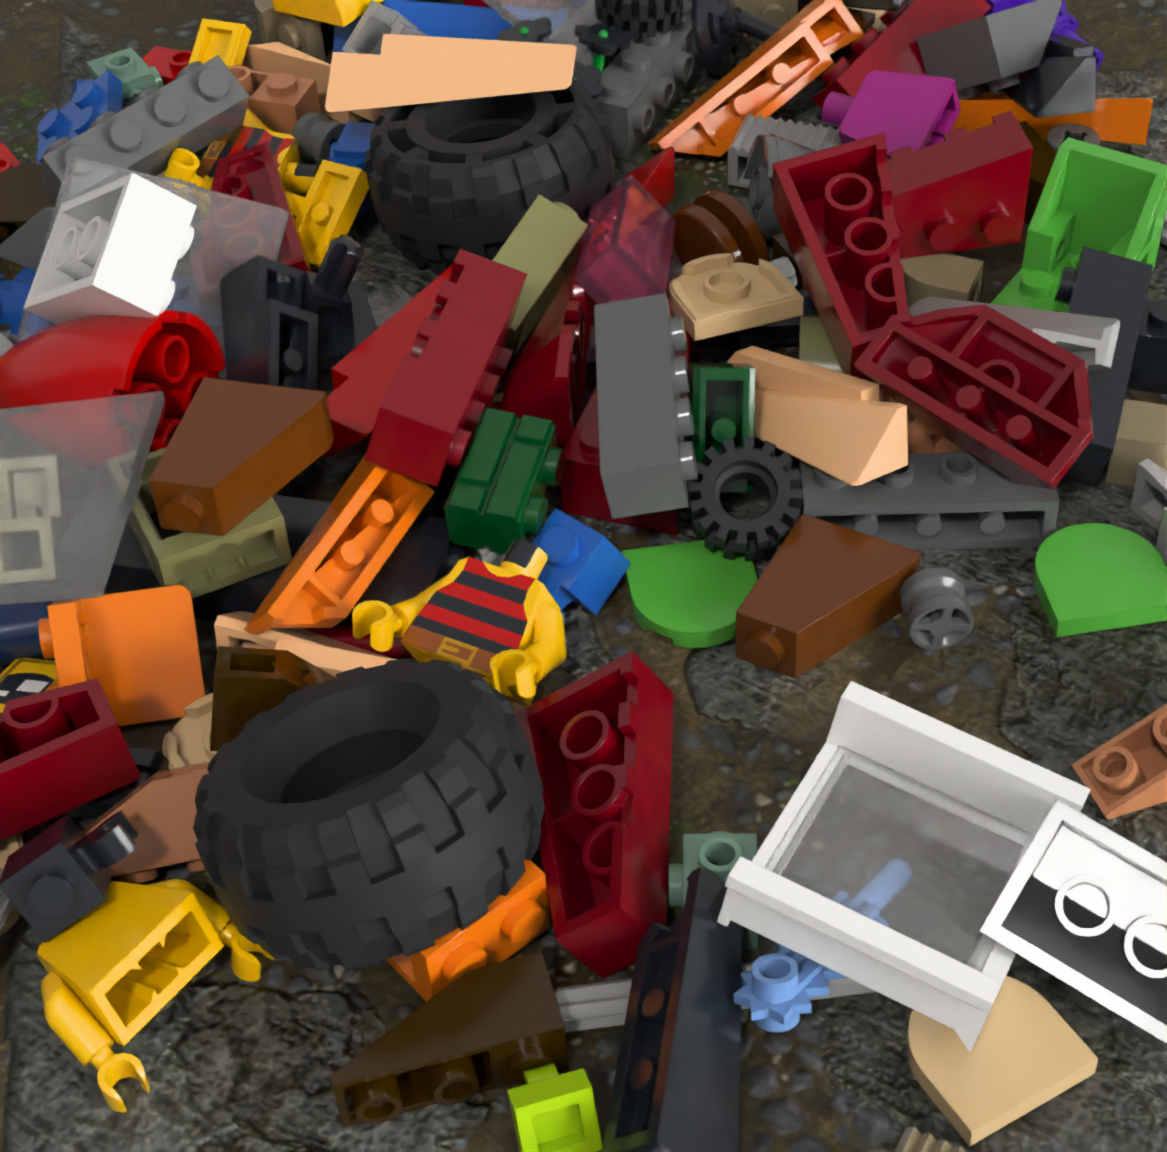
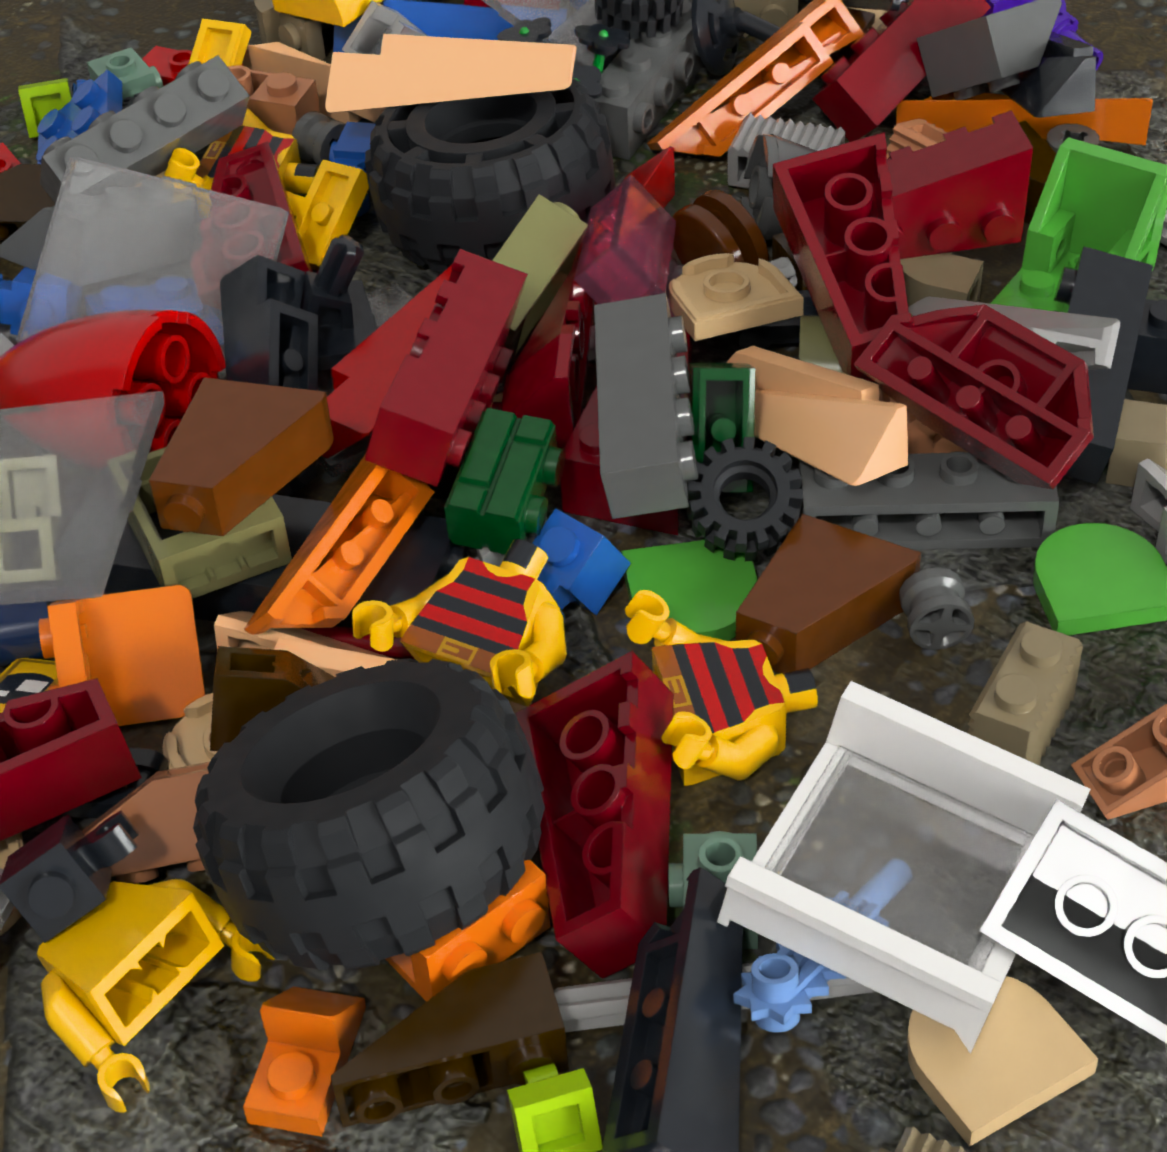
(41, 98): none -> lime tile
(112, 253): white brick -> none
(306, 1043): none -> orange slope
(724, 692): none -> torso
(905, 106): magenta torso -> none
(1028, 692): none -> dark tan brick

